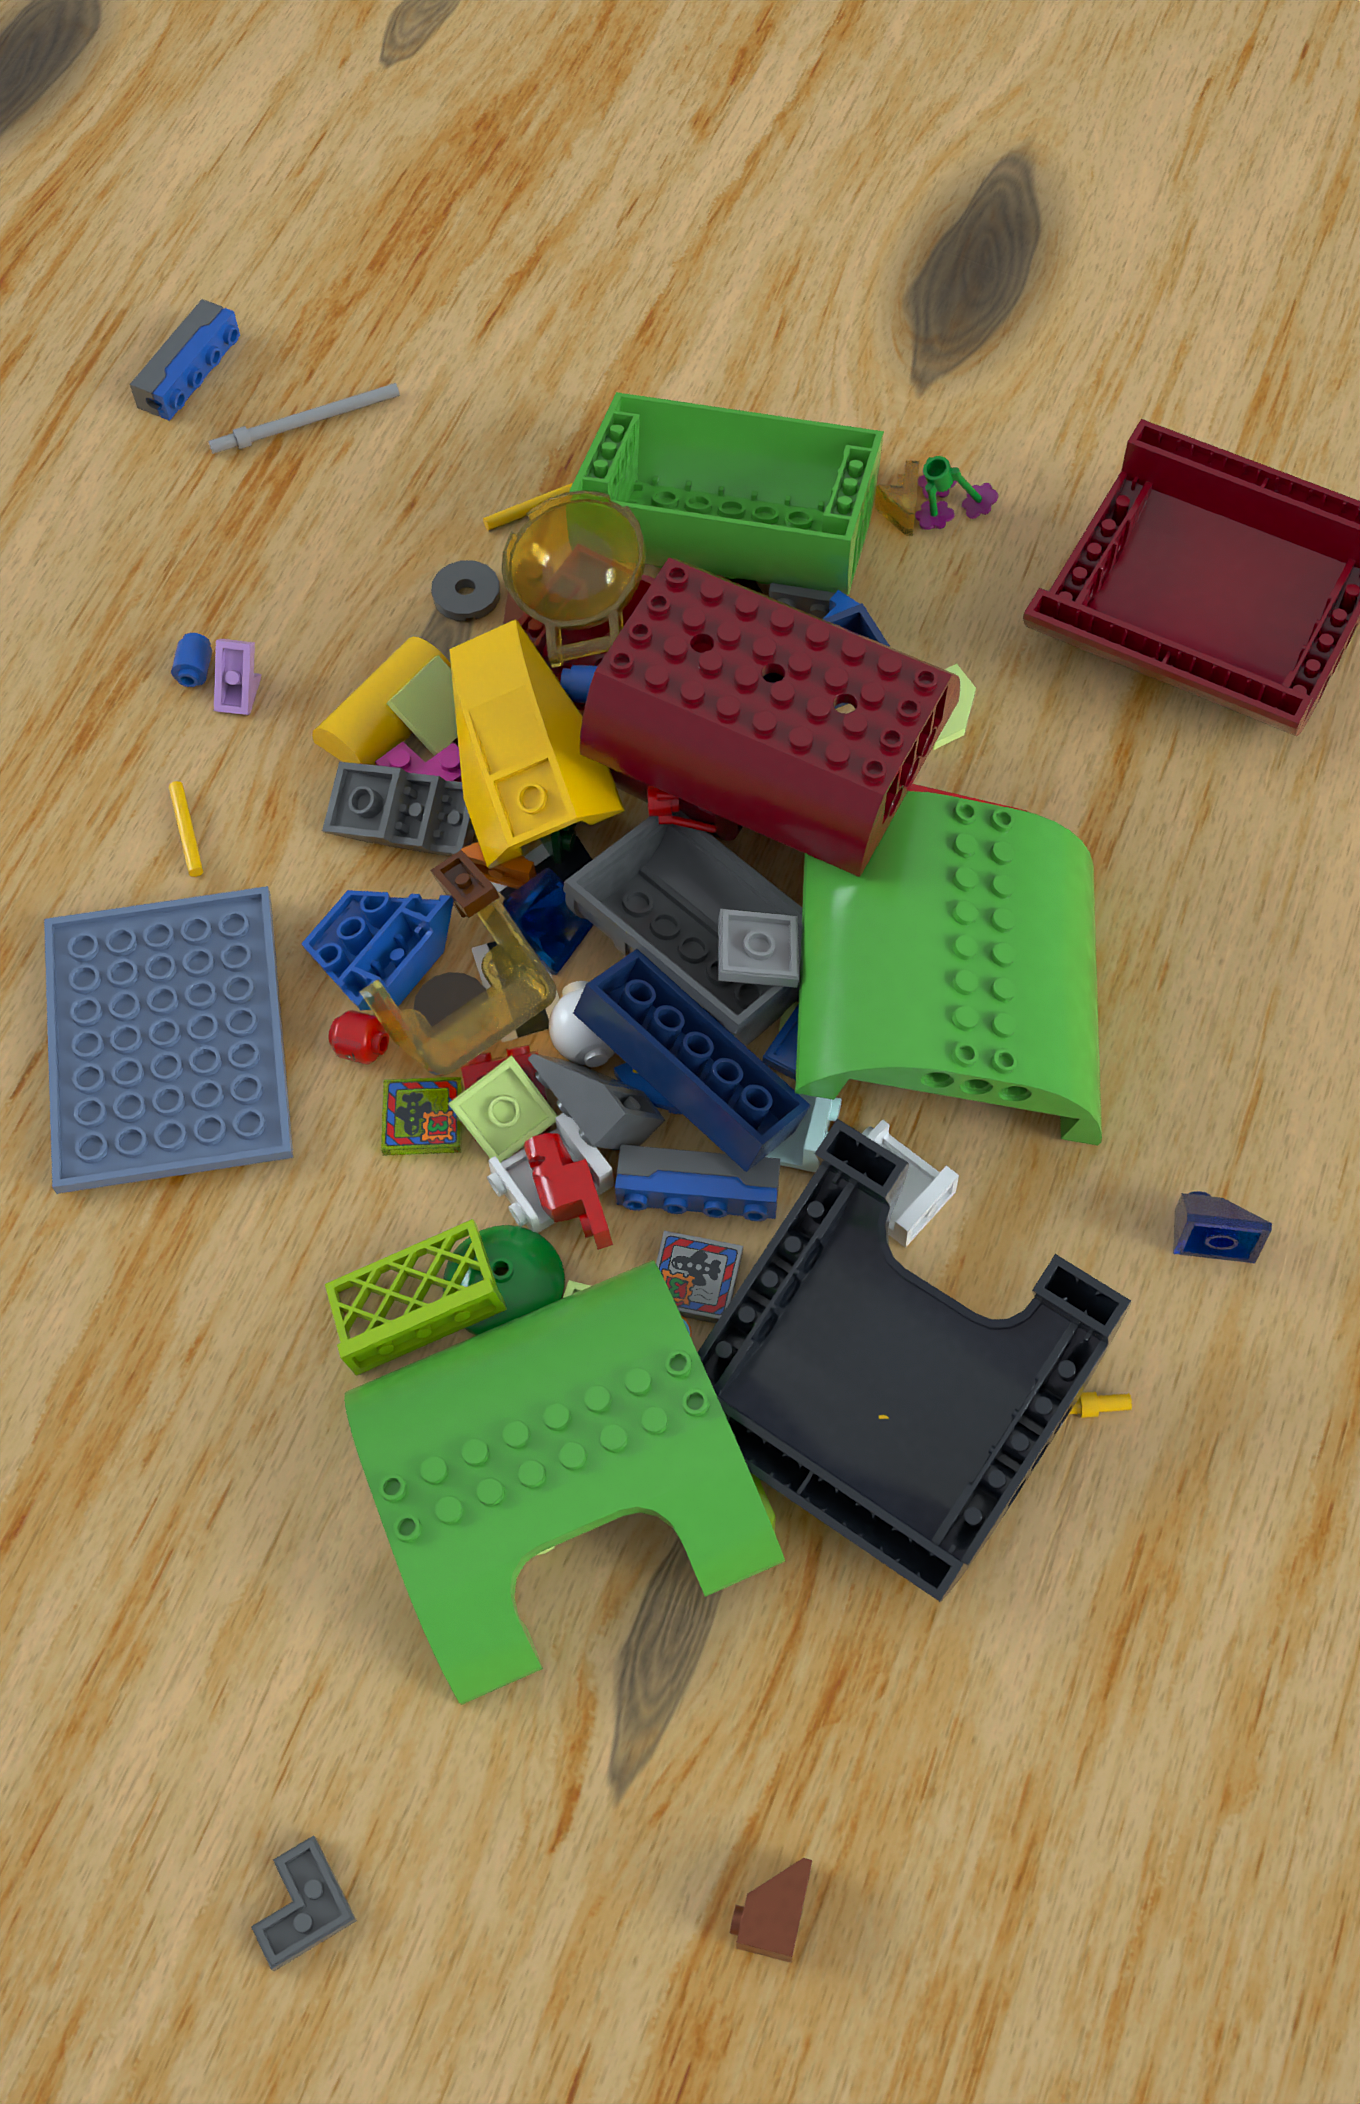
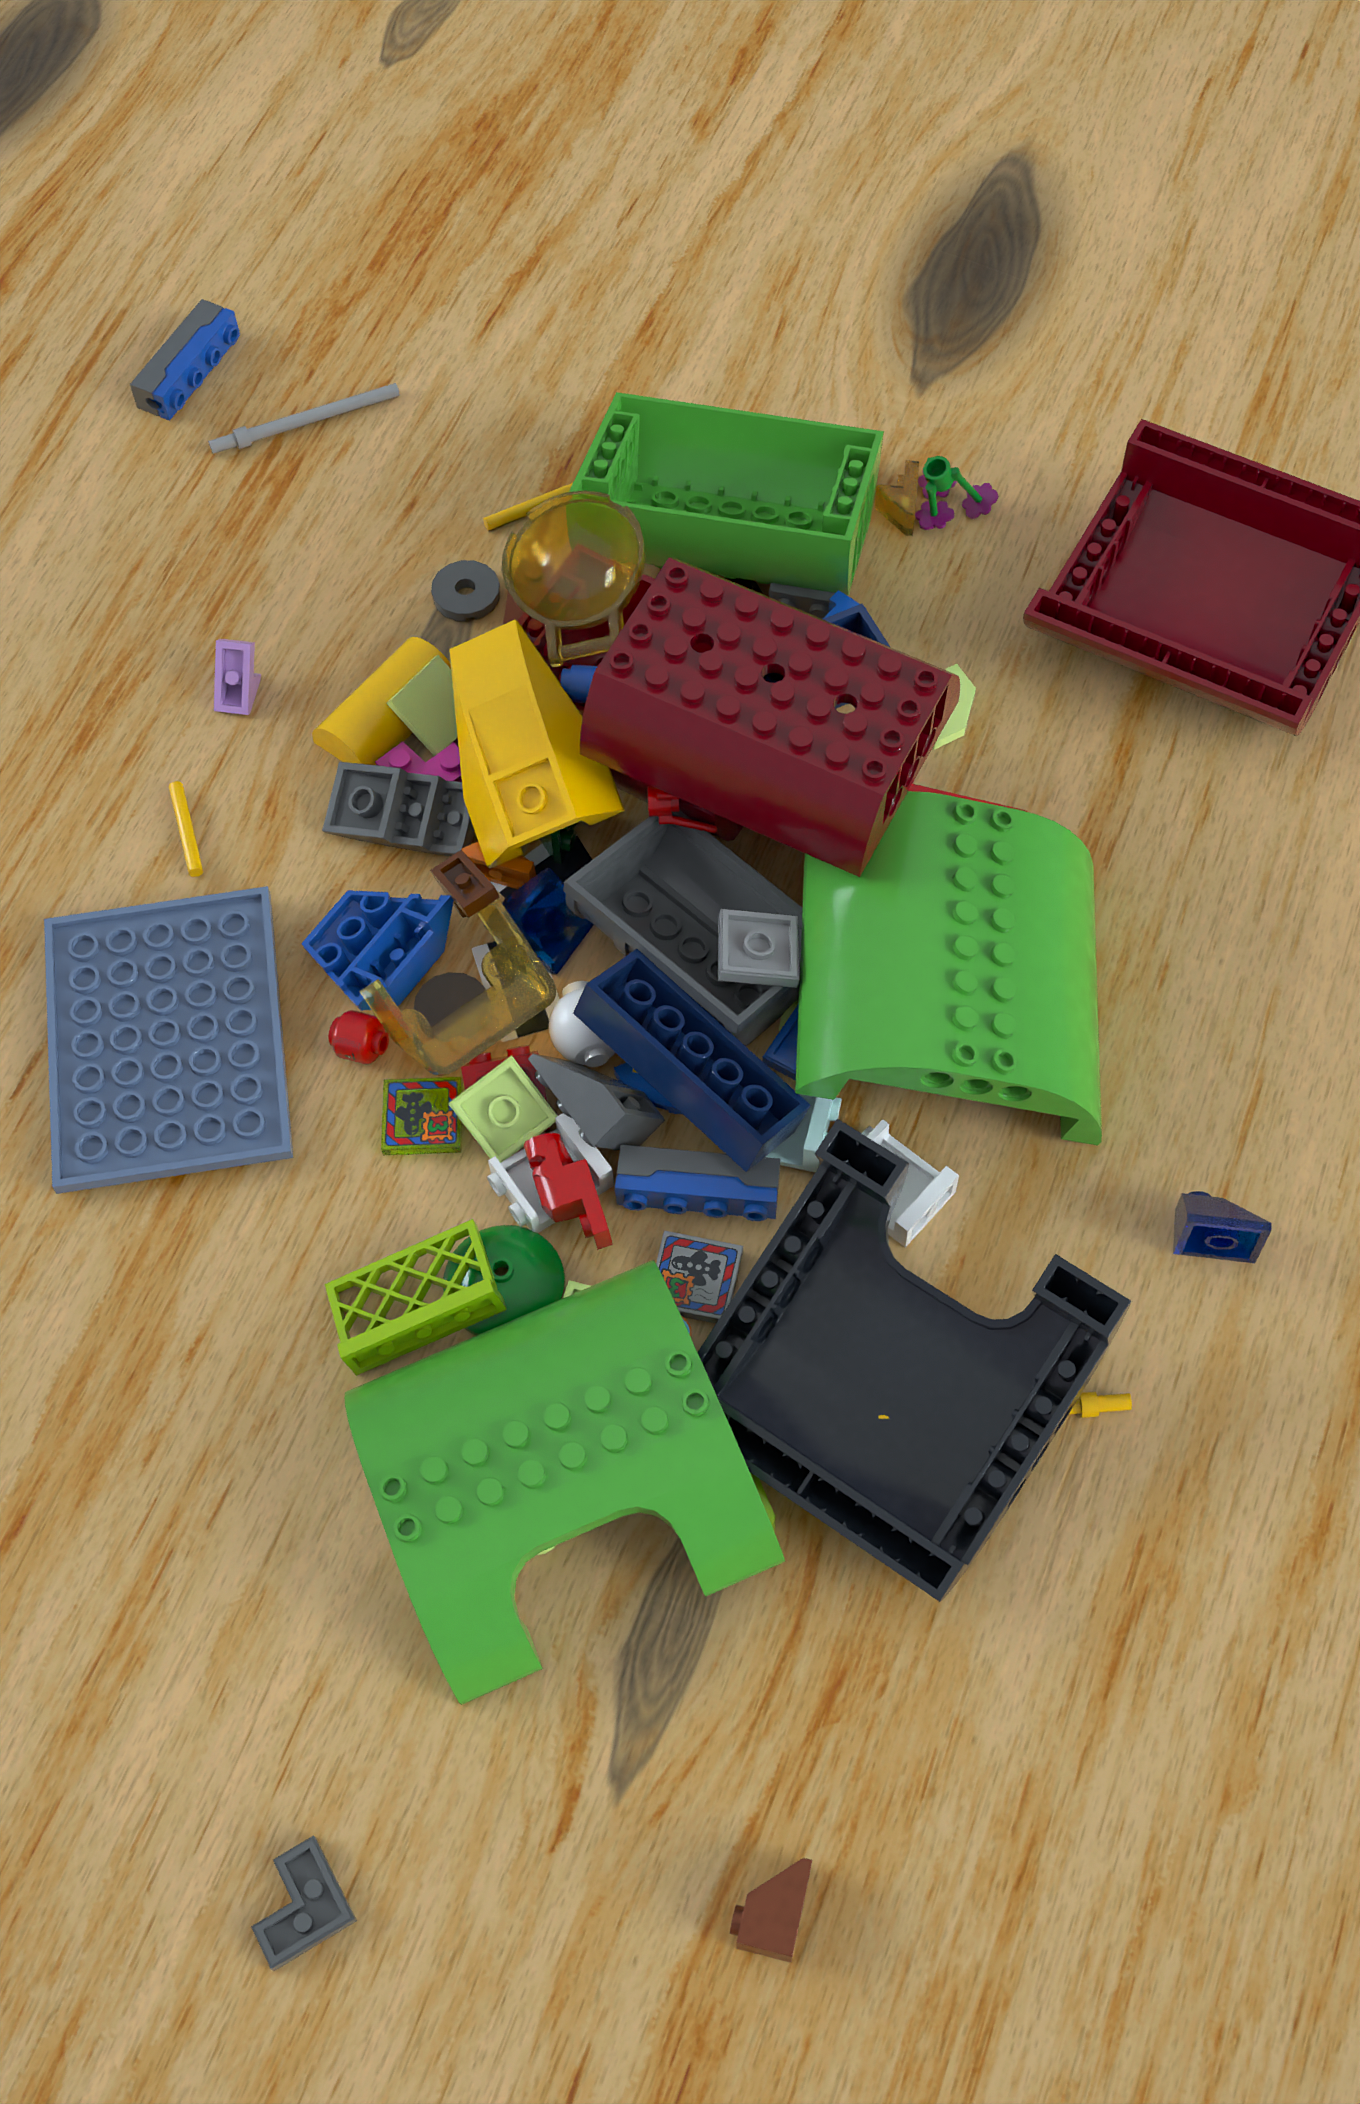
(192, 660): blue brick -> none

